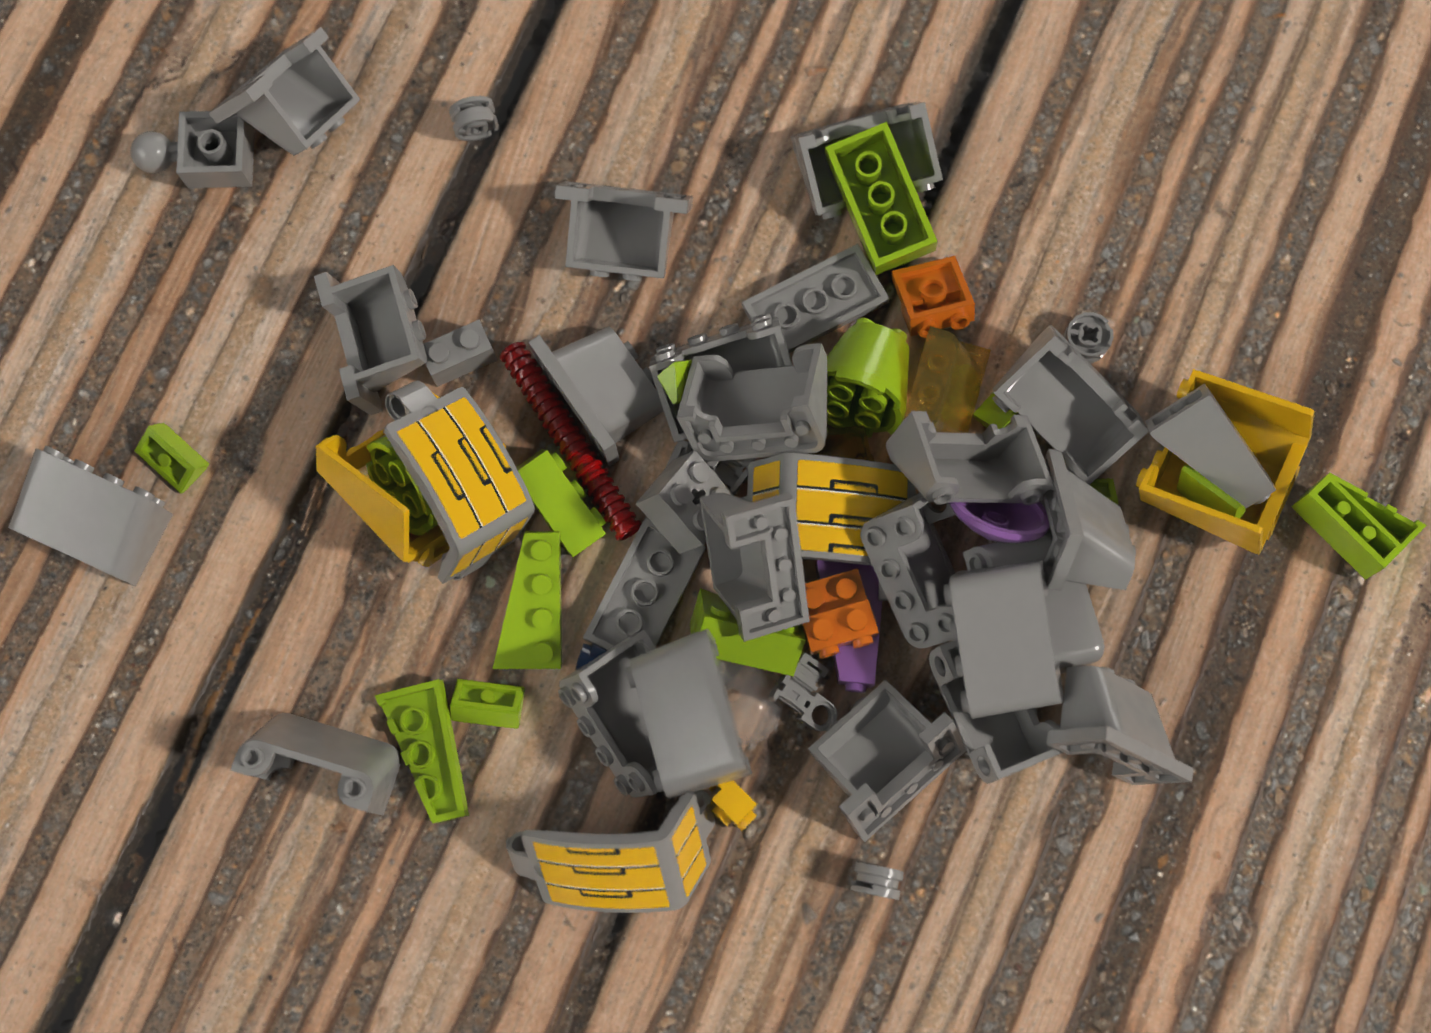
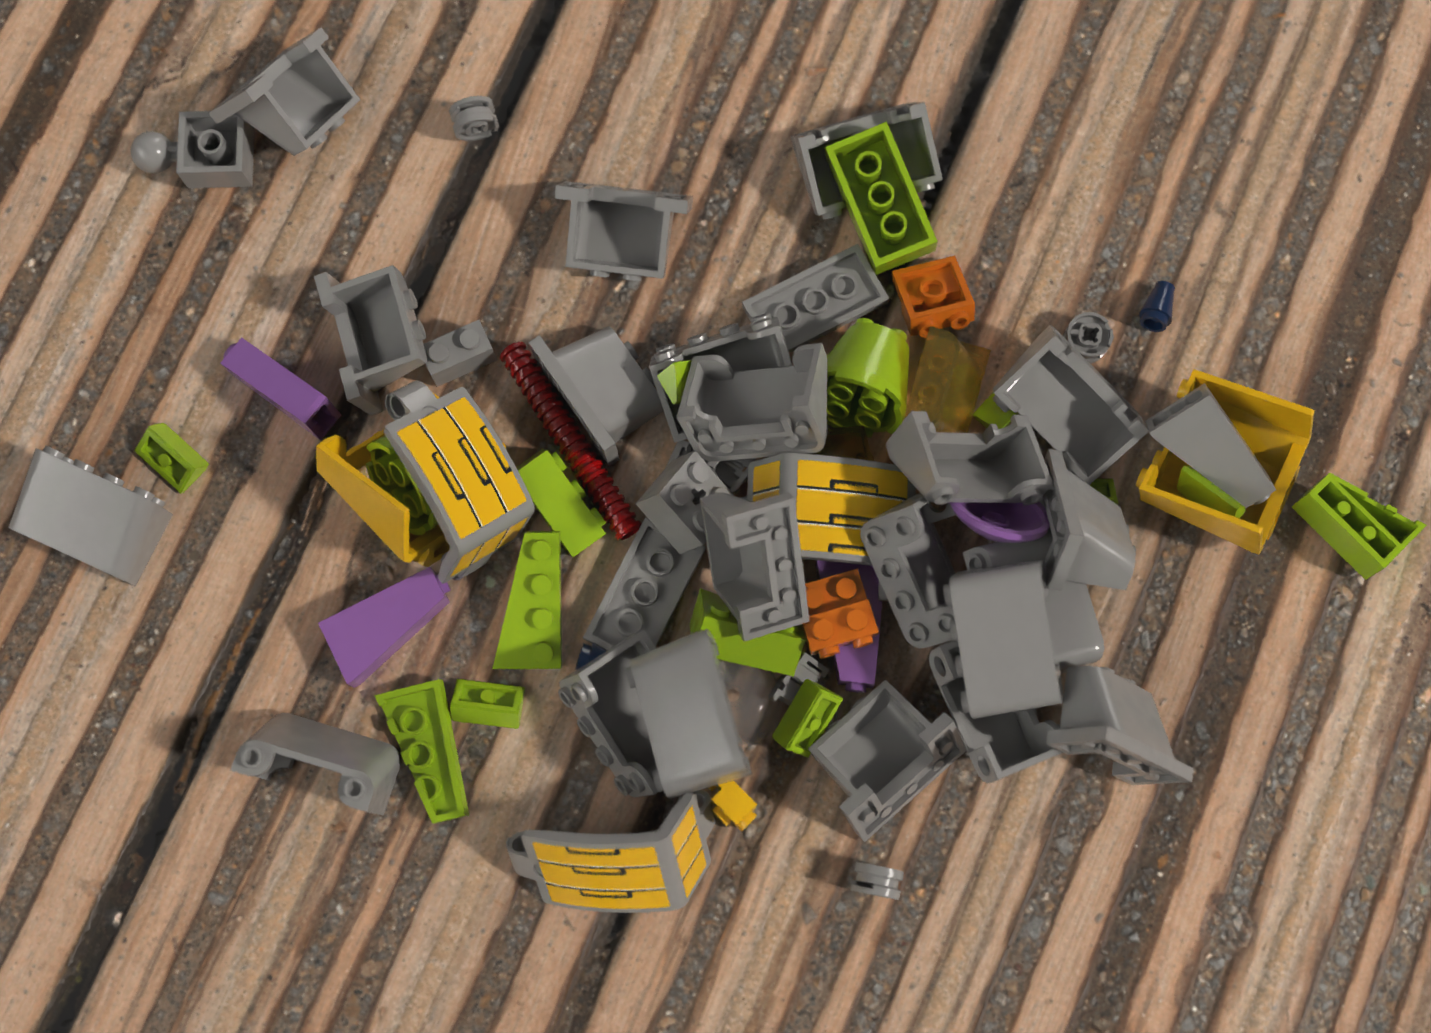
(281, 388): none -> medium lavender slope
(381, 624): none -> medium lavender slope
(806, 717): none -> lime slope
(1158, 308): none -> dark blue cone

